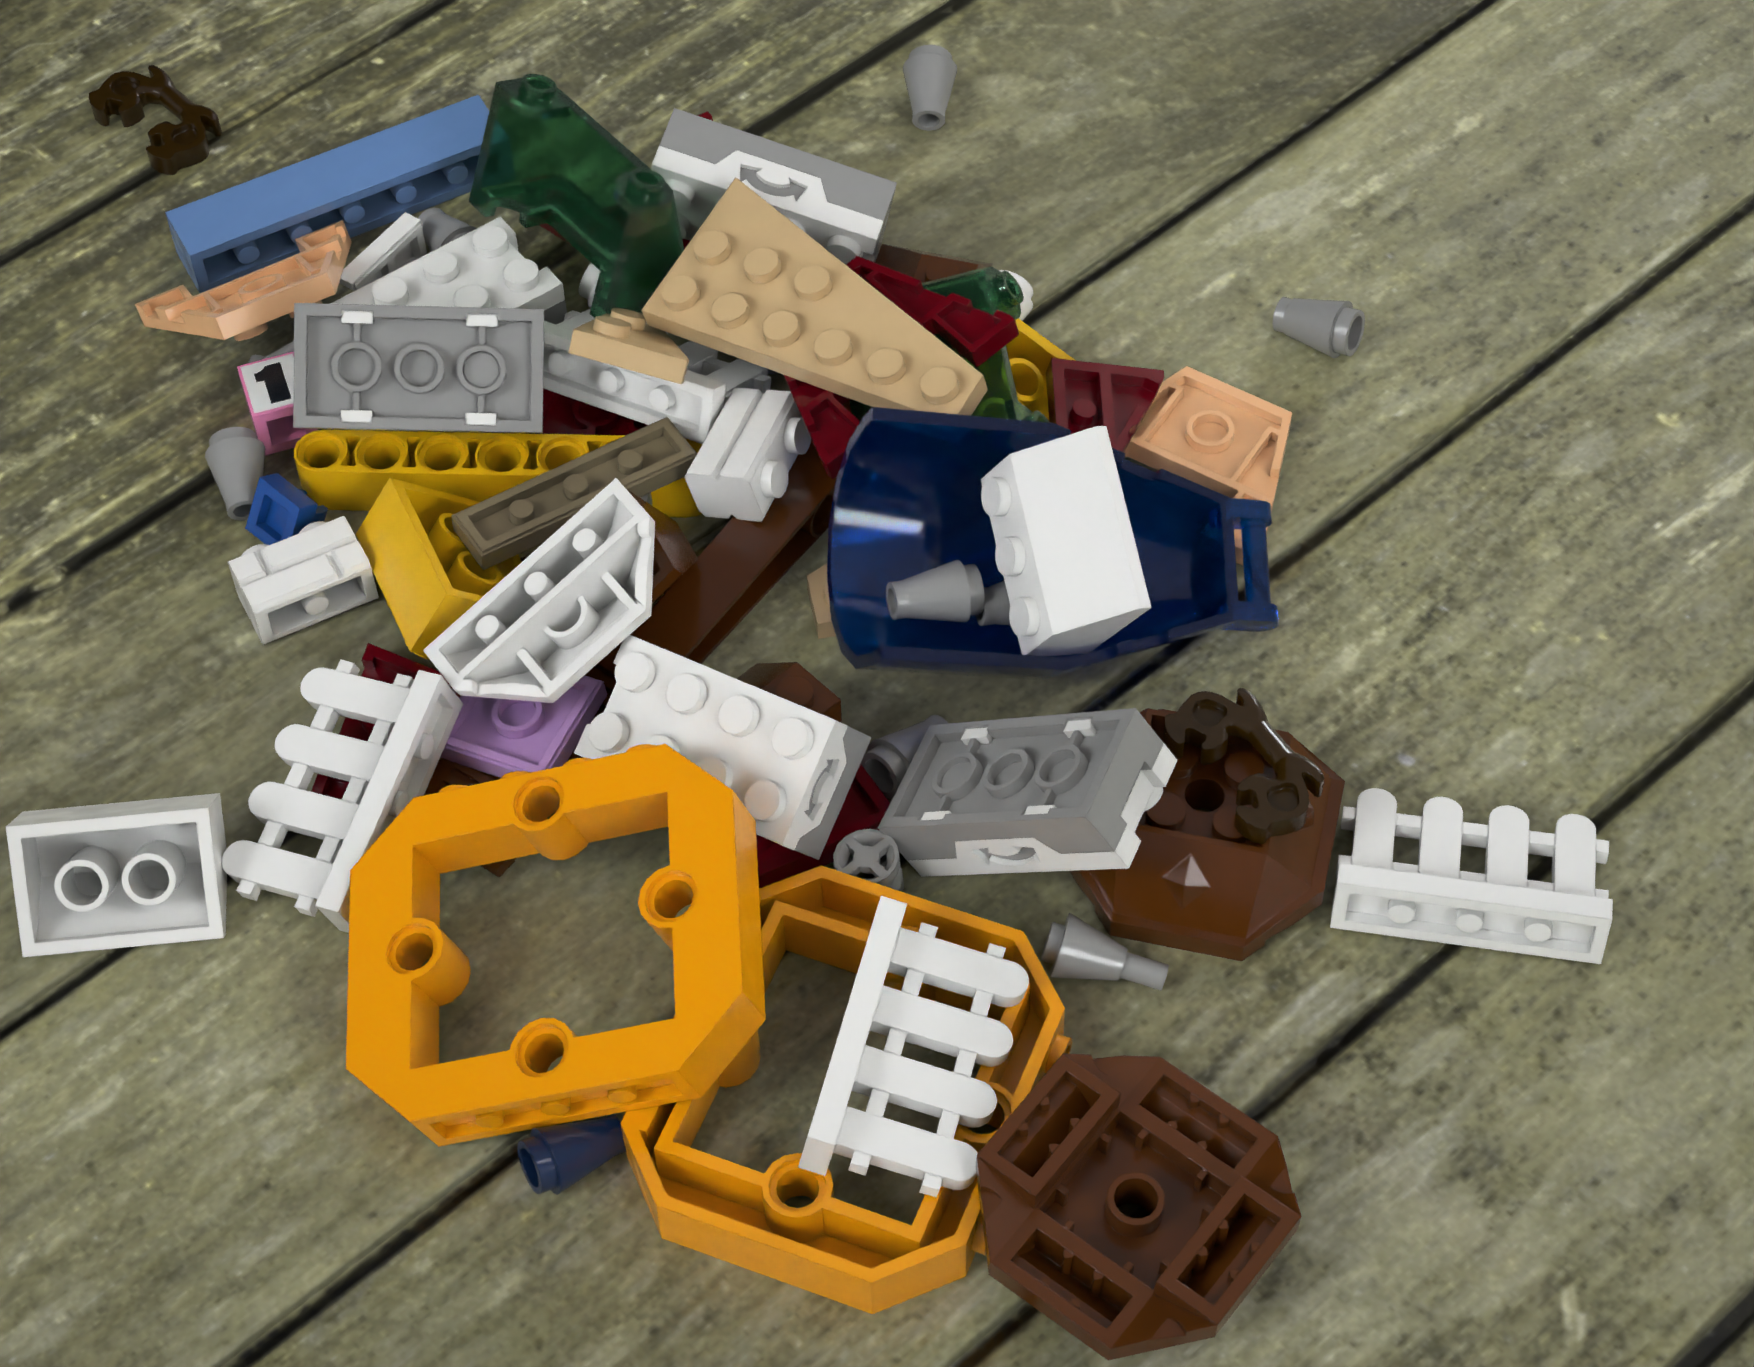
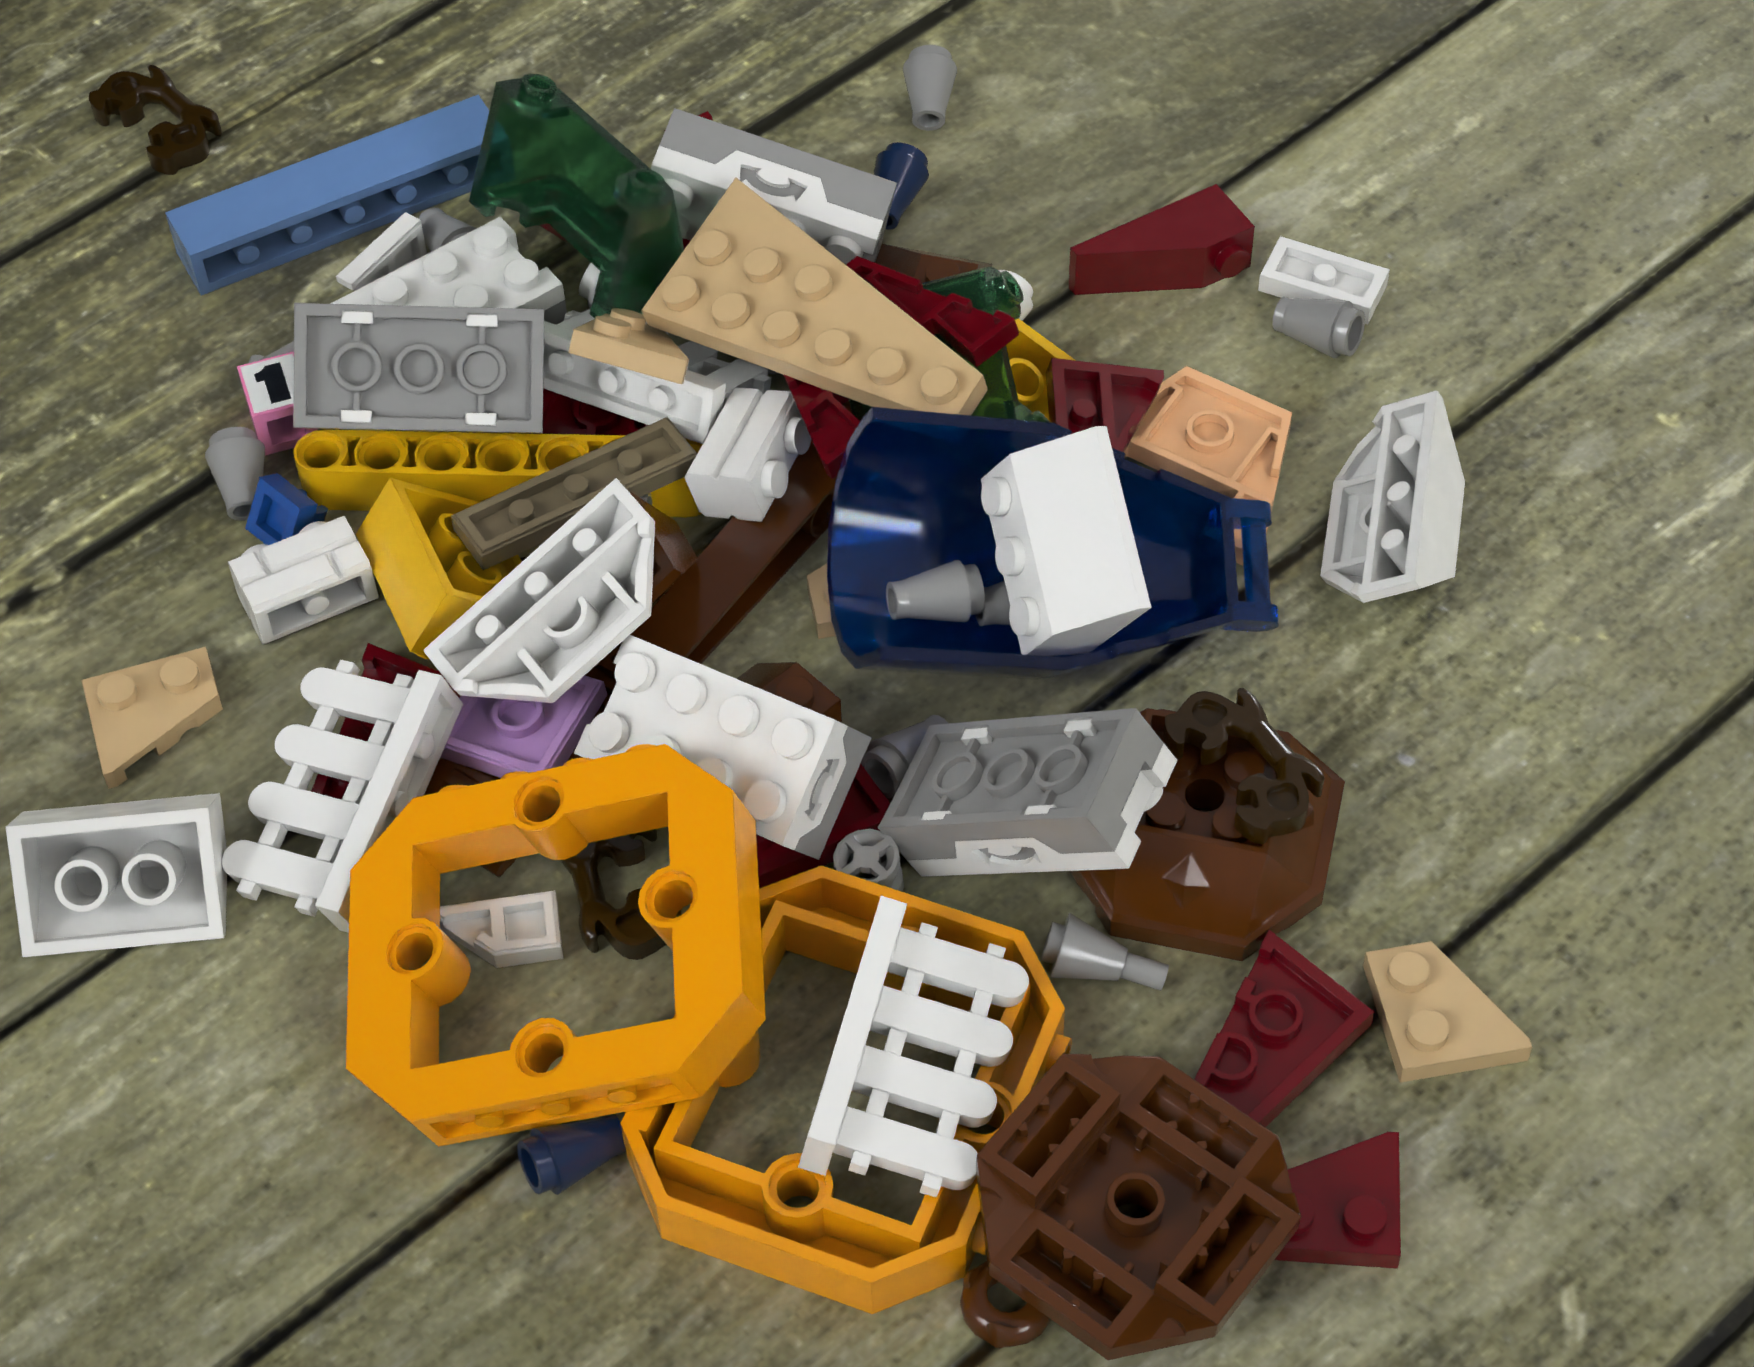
(149, 708): none -> tan wing
(249, 302): light nougat wing -> none
(507, 928): none -> white tile
(622, 927): none -> dark brown helmet
(906, 167): none -> dark blue cone
(991, 1324): none -> reddish brown piece
(1167, 249): none -> dark red slope
(1280, 1032): none -> dark red wing
(1319, 274): none -> white plate
(1349, 1206): none -> dark red wing
(1396, 504): none -> white wedge
(1437, 1015): none -> tan wing
(1472, 908): white fence -> none

